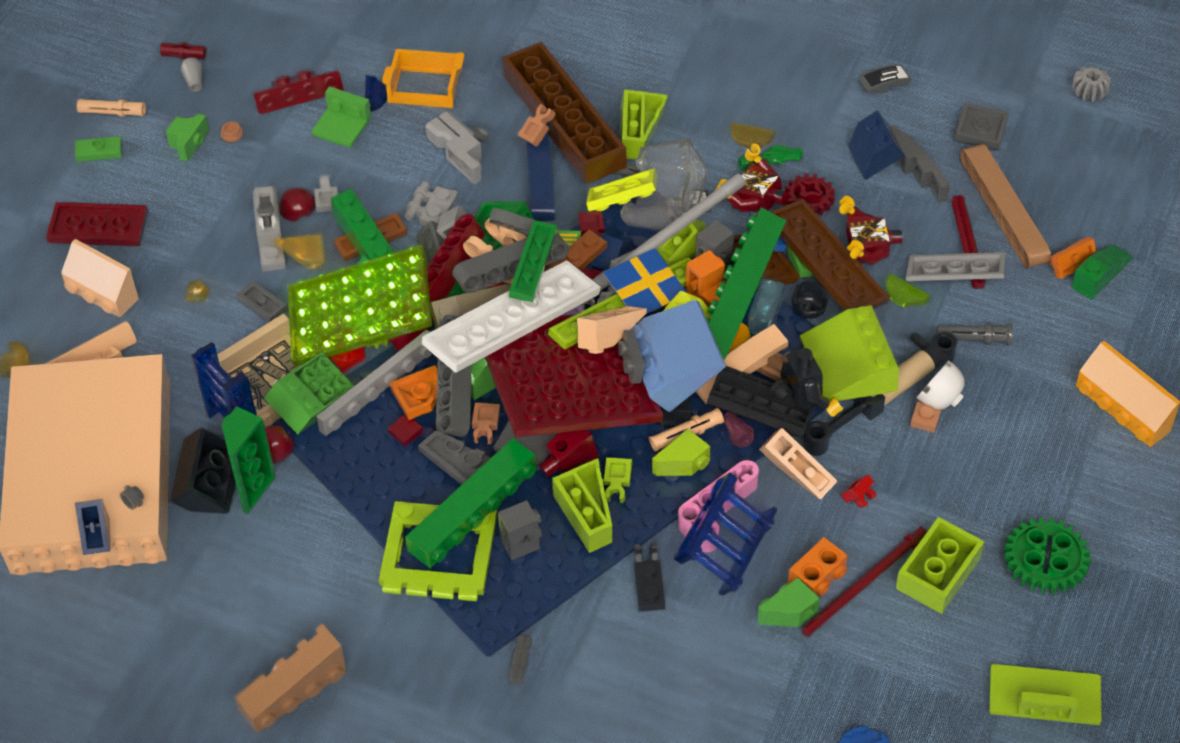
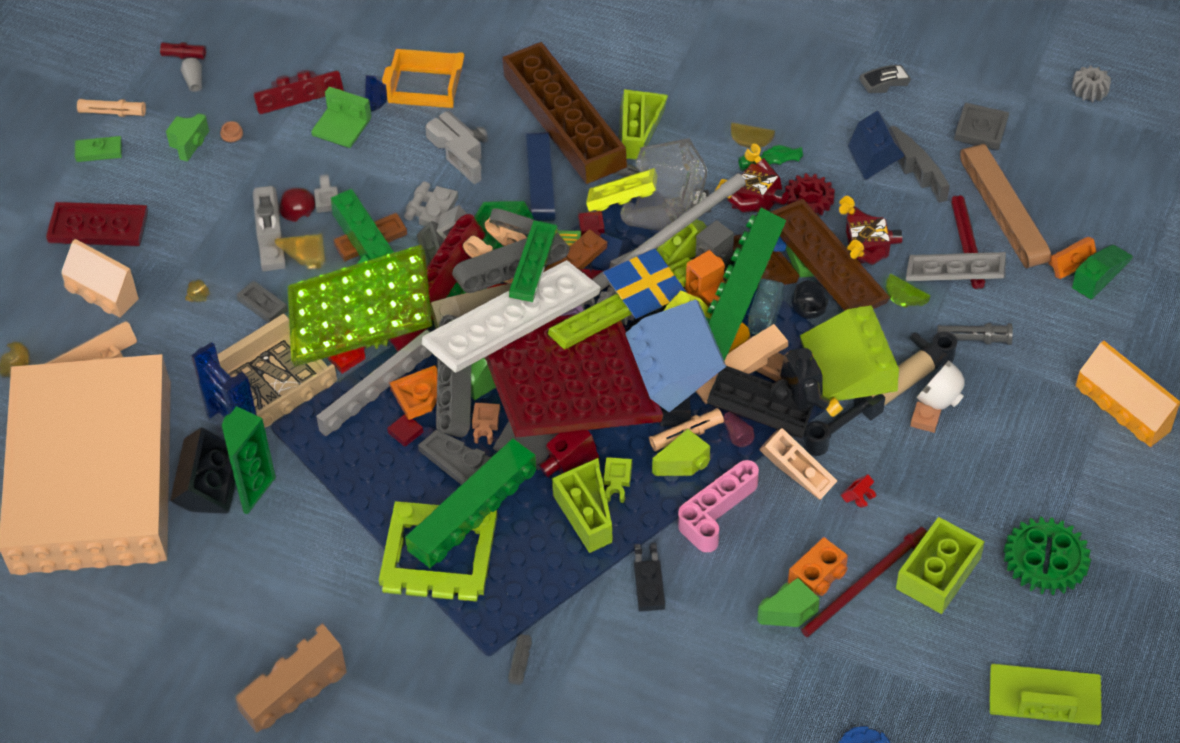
(93, 526): slope -> none
(132, 497): dark grey plate -> none
(279, 443): dark red hair -> none
(307, 392): bright green slope -> none
(520, 529): dark grey brick -> none
(536, 127): nougat plate -> none
(607, 327): light nougat slope -> none
(632, 356): dark grey plate -> none
(702, 530): clear blue fence -> none

